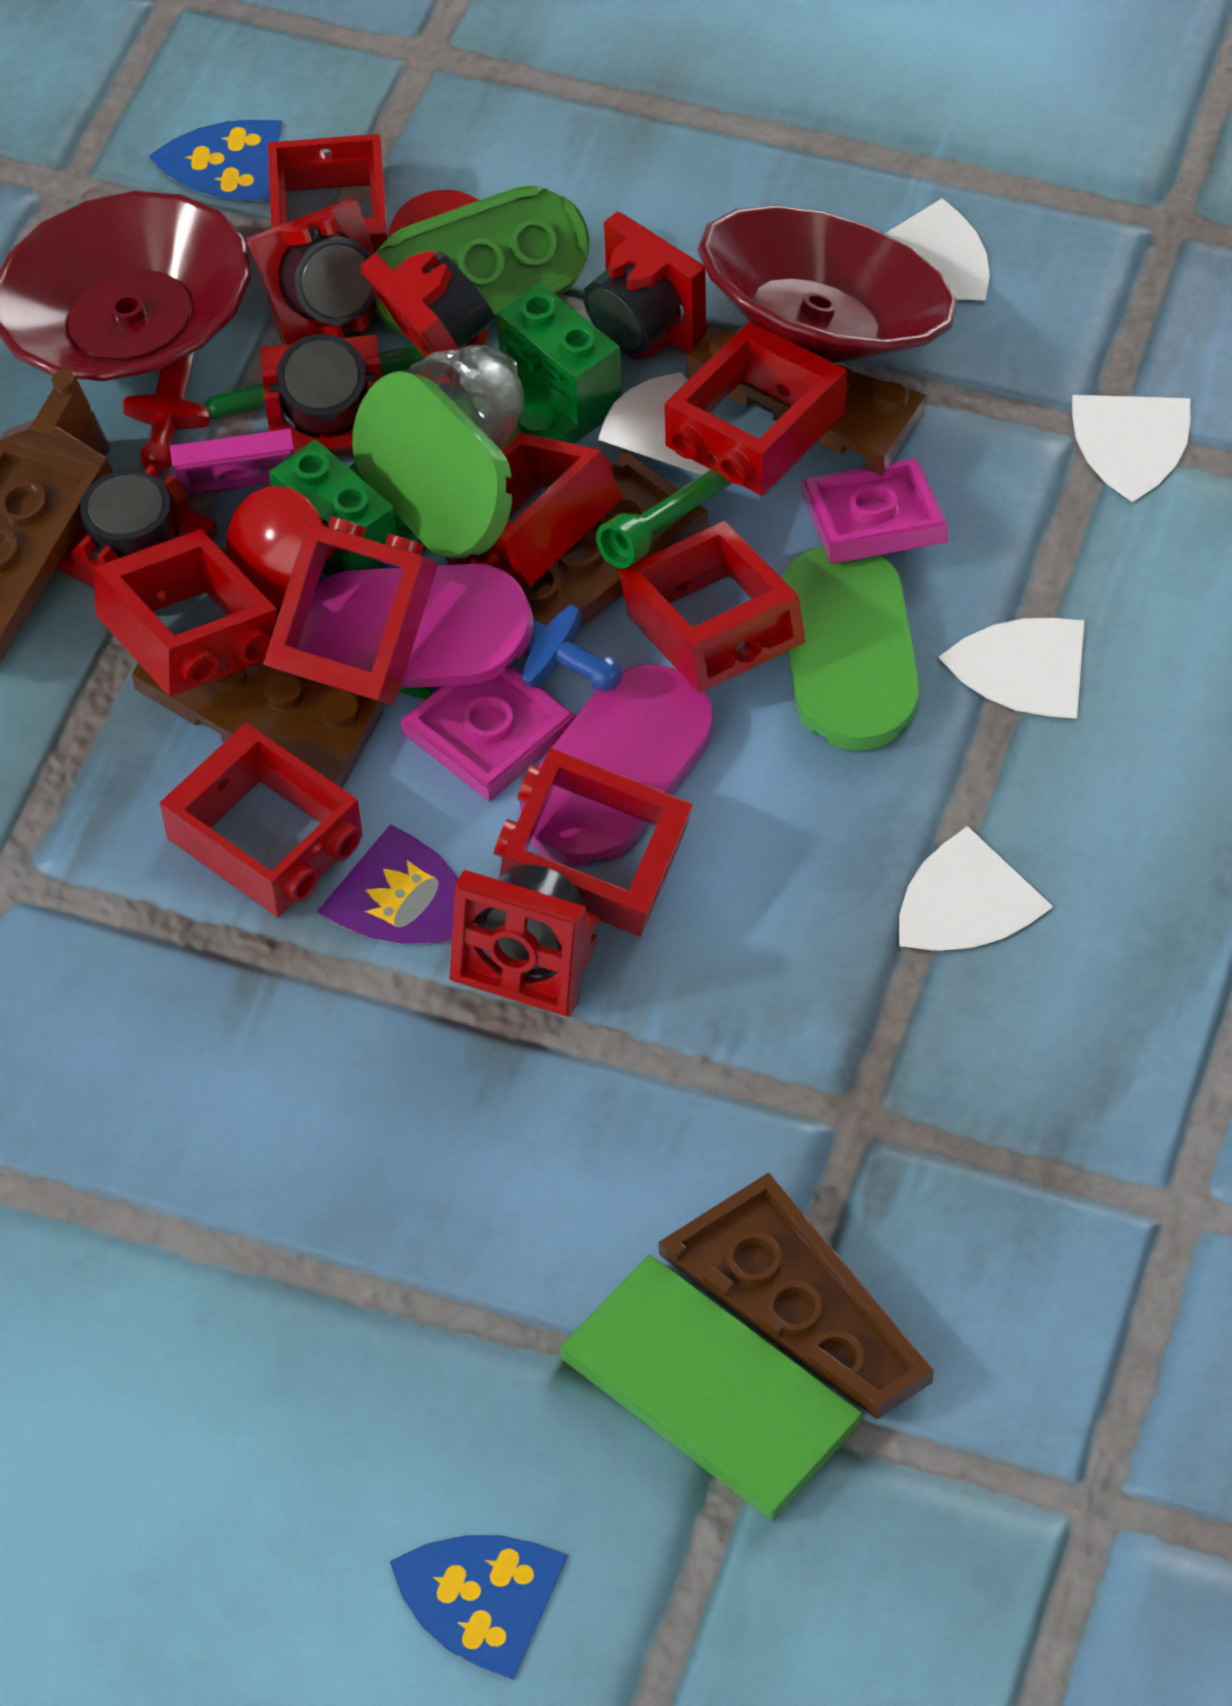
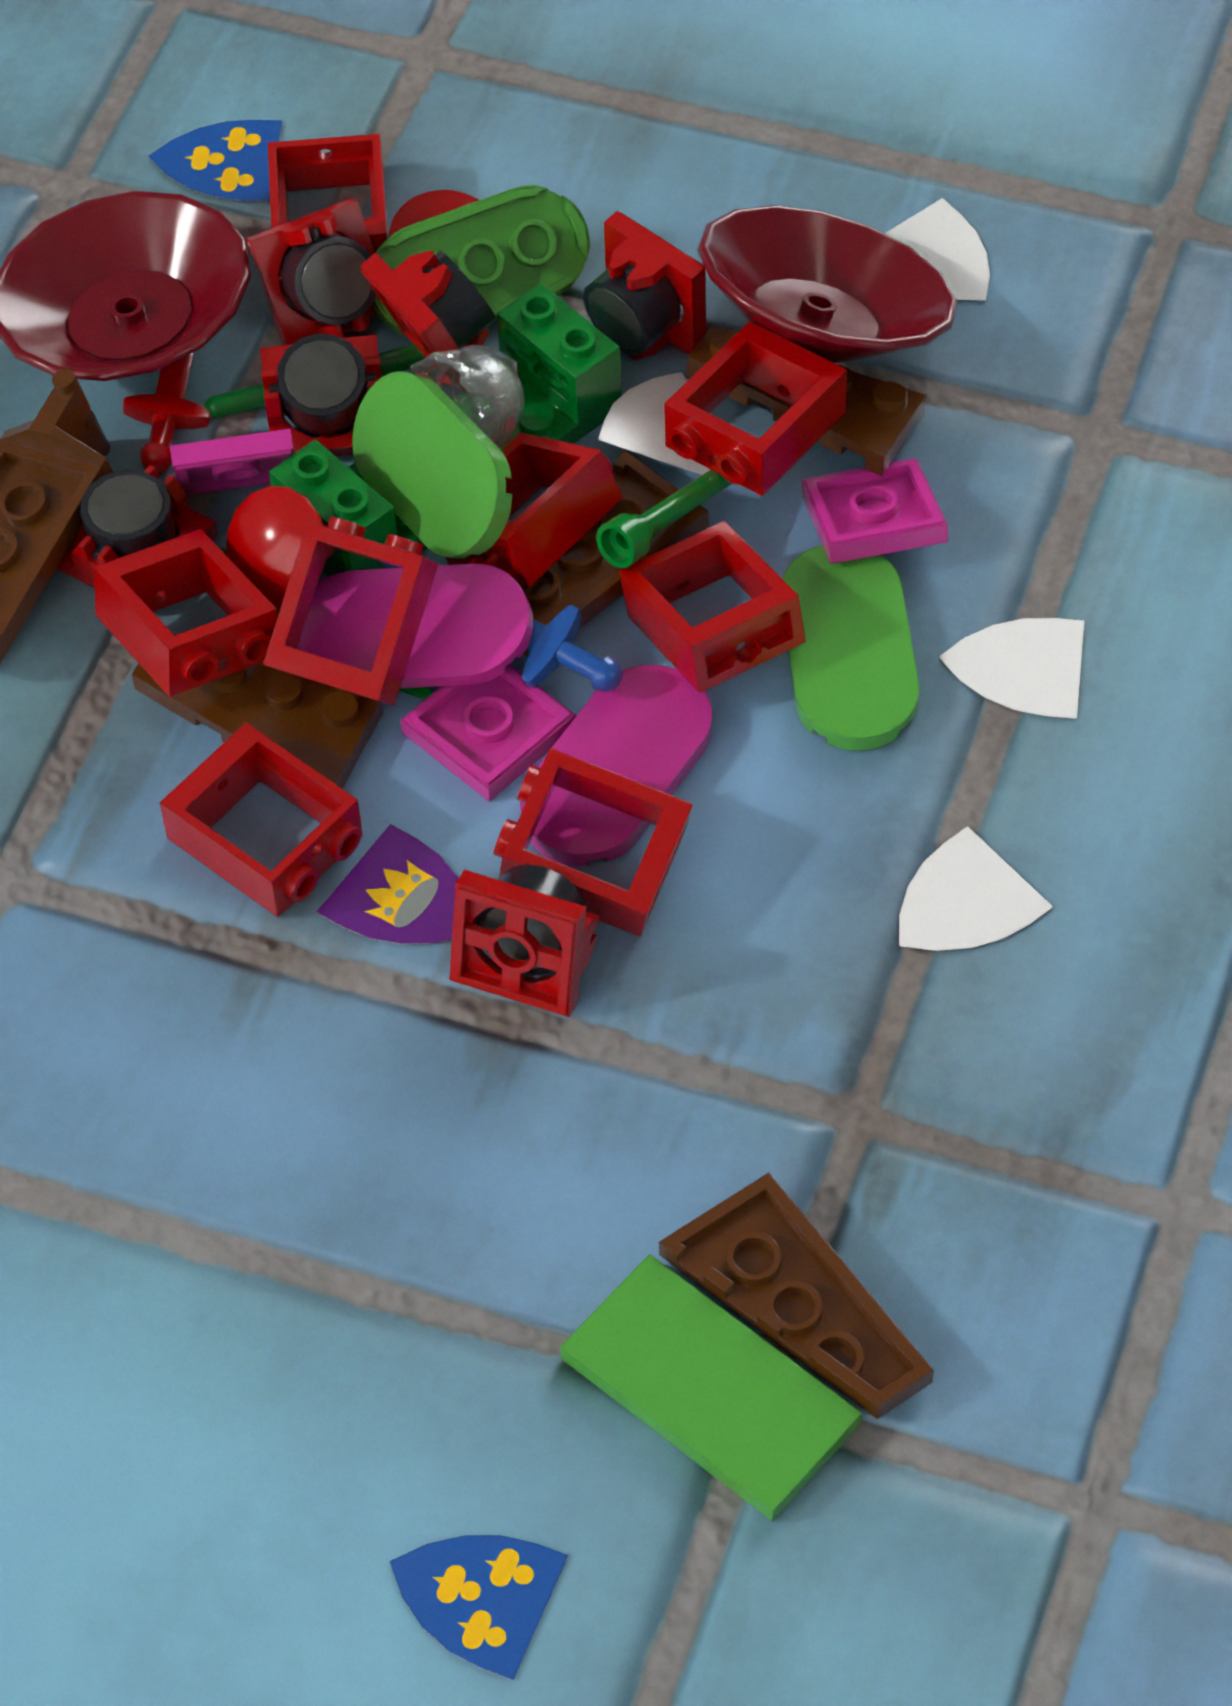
(1131, 438): white sticker -> none

